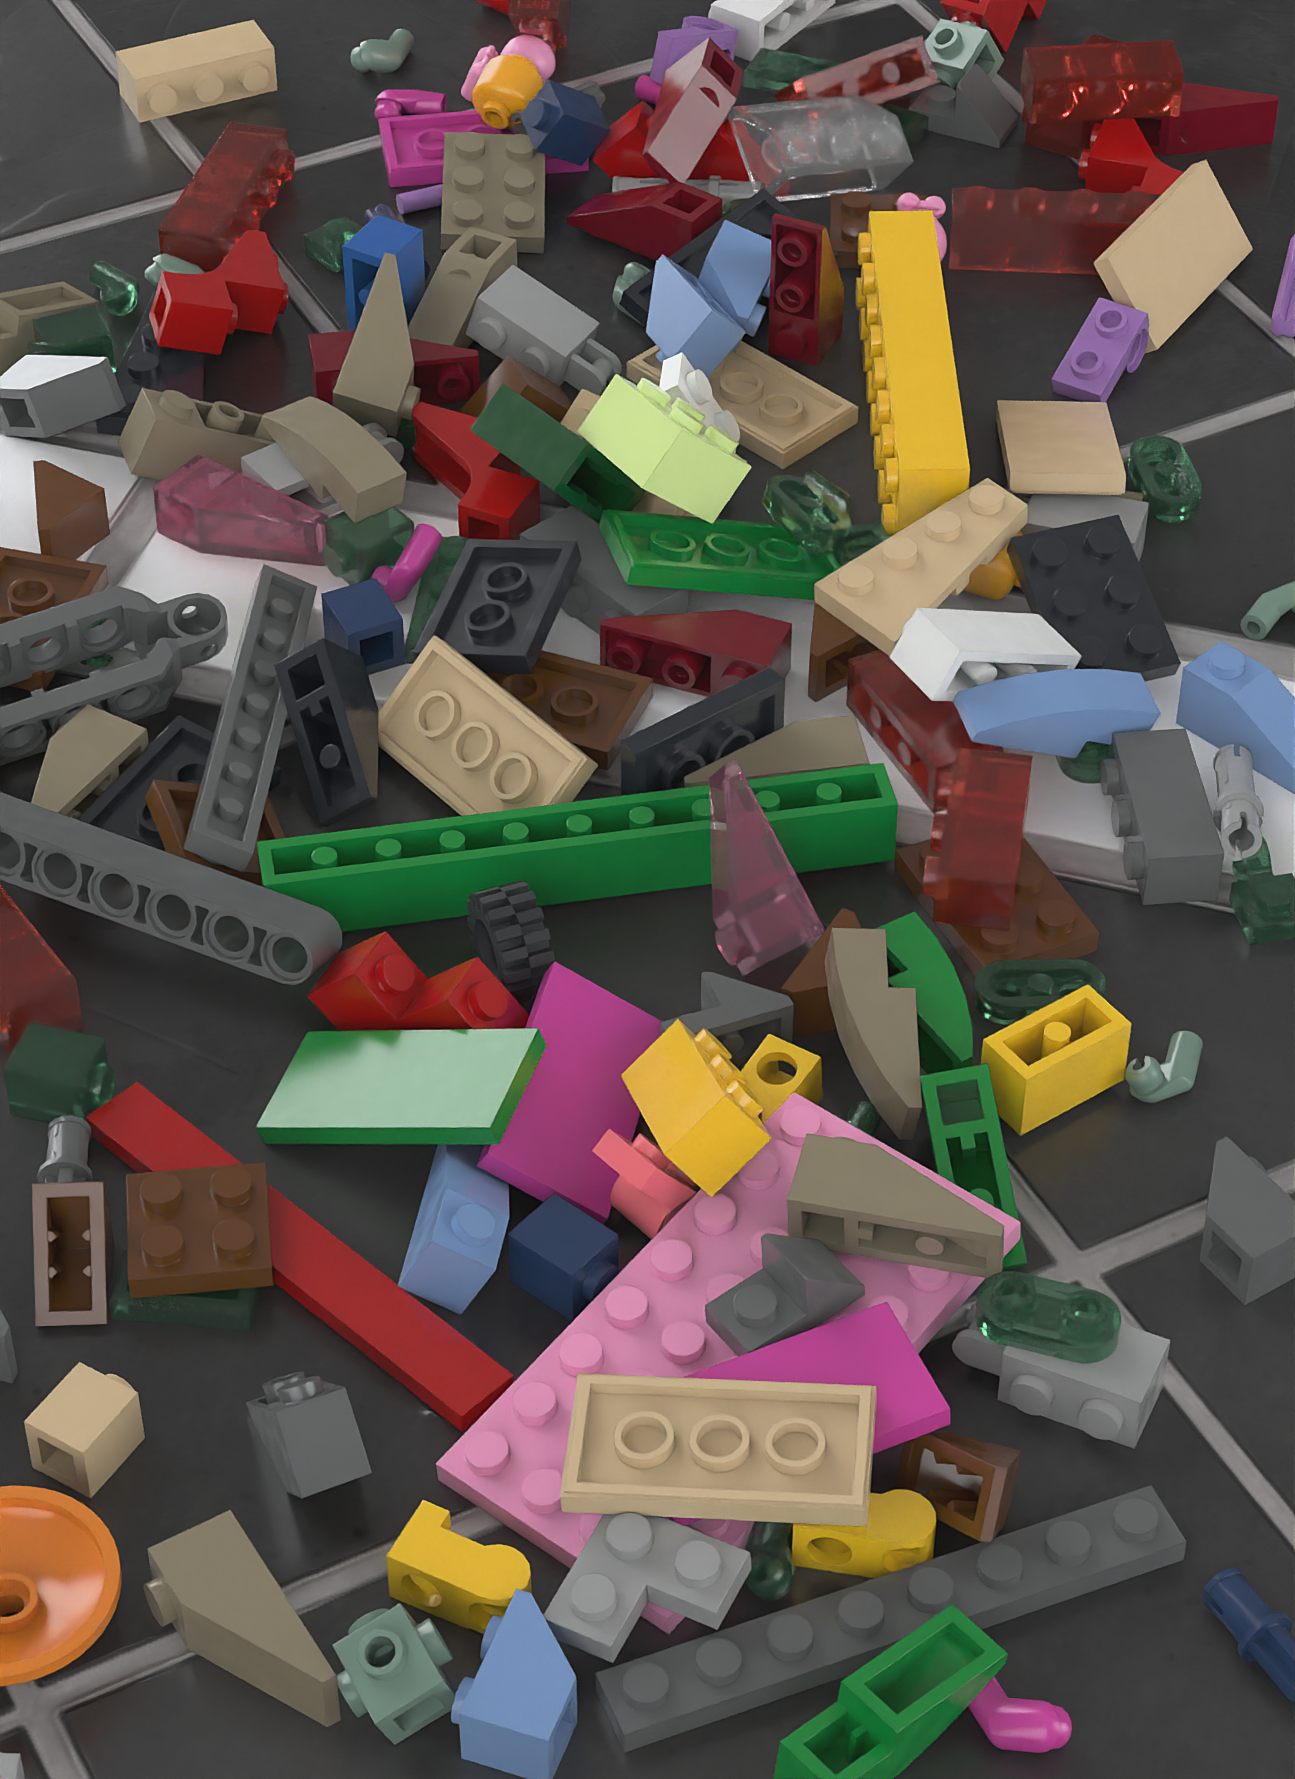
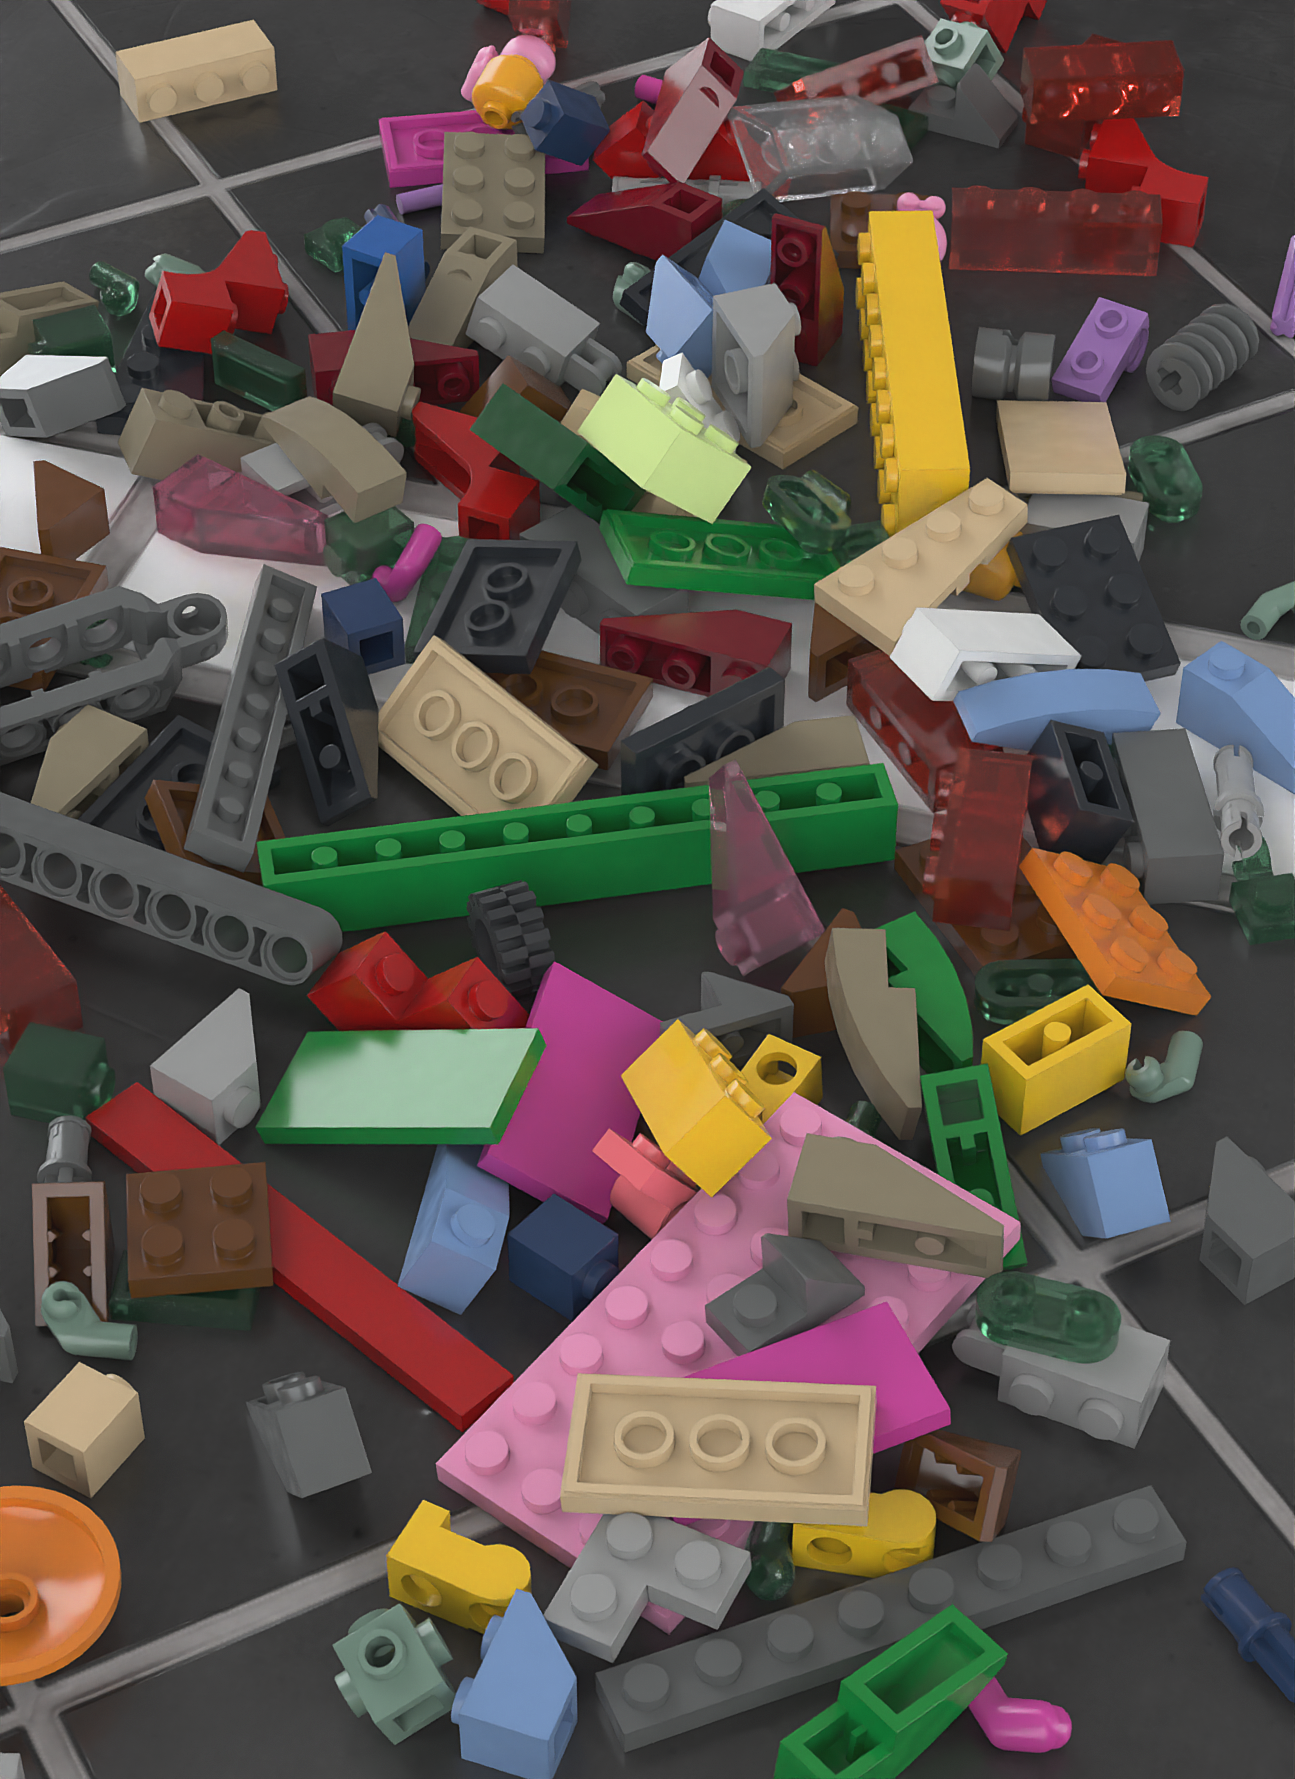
(80, 1328): none -> sand green arm
(213, 1071): none -> light grey slope
(228, 194): clear red brick -> none
(238, 1616): dark tan slope -> none
(256, 372): none -> clear green tile
(383, 55): sand green arm -> none
(411, 102): dark pink arm -> none
(676, 43): medium lavender plate -> none
(755, 357): none -> light grey slope
(1012, 365): none -> dark grey wheel
(1076, 793): none -> black brick
(1107, 1182): none -> medium blue slope
(1115, 931): none -> orange plate
(1175, 253): tan tile -> none
(1201, 356): none -> dark grey piece
(1212, 121): dark red slope -> none

